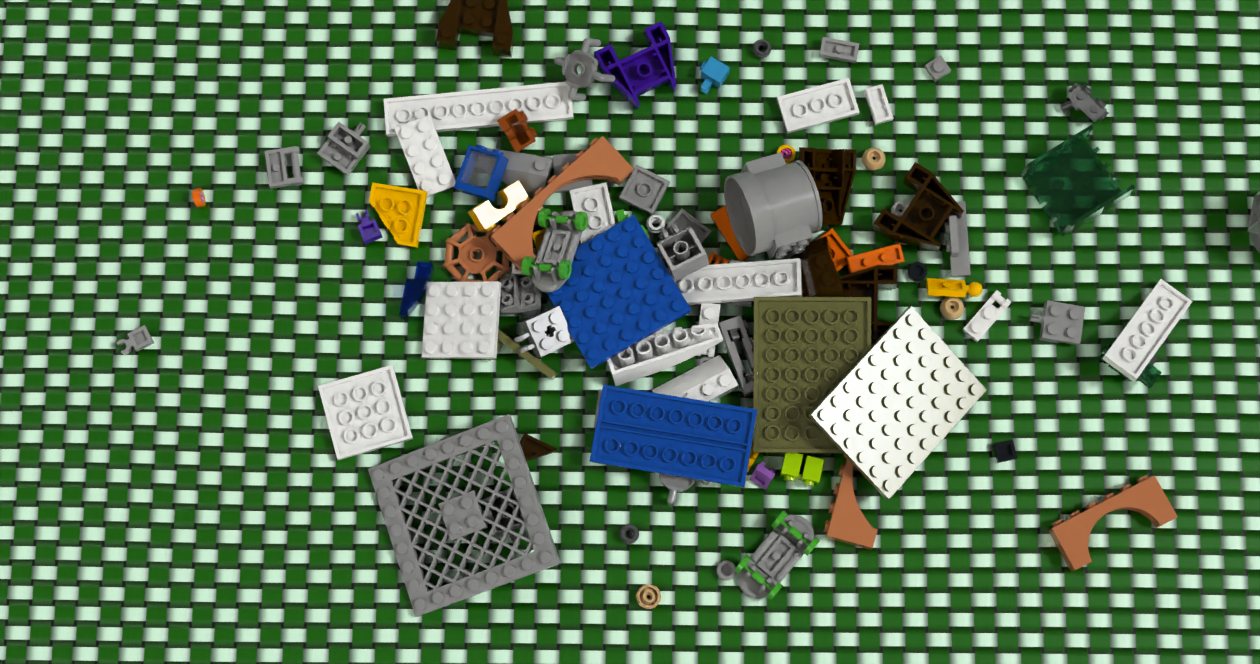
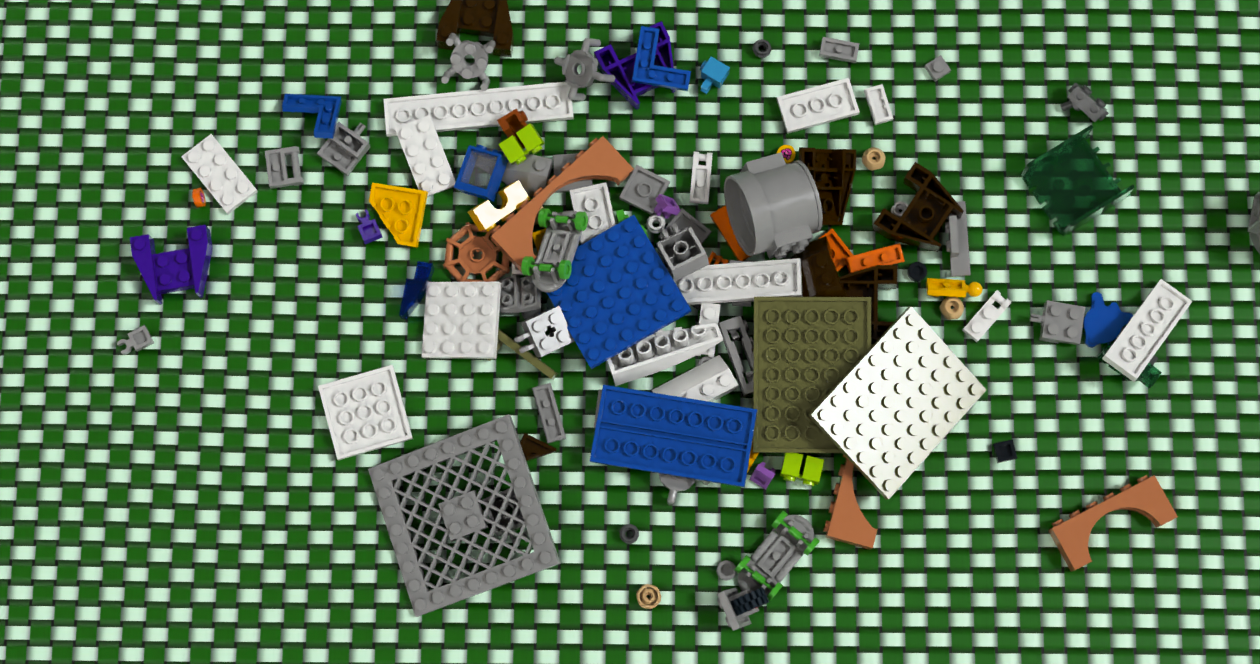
(174, 269): none -> dark purple wedge
(219, 174): none -> white plate
(326, 107): none -> blue plate
(466, 69): none -> light grey plate
(513, 149): none -> lime piece
(549, 413): none -> light grey tile
(647, 73): none -> blue plate
(666, 206): none -> medium lavender tile
(700, 178): none -> white plate
(741, 605): none -> plate
(1103, 322): none -> blue tile

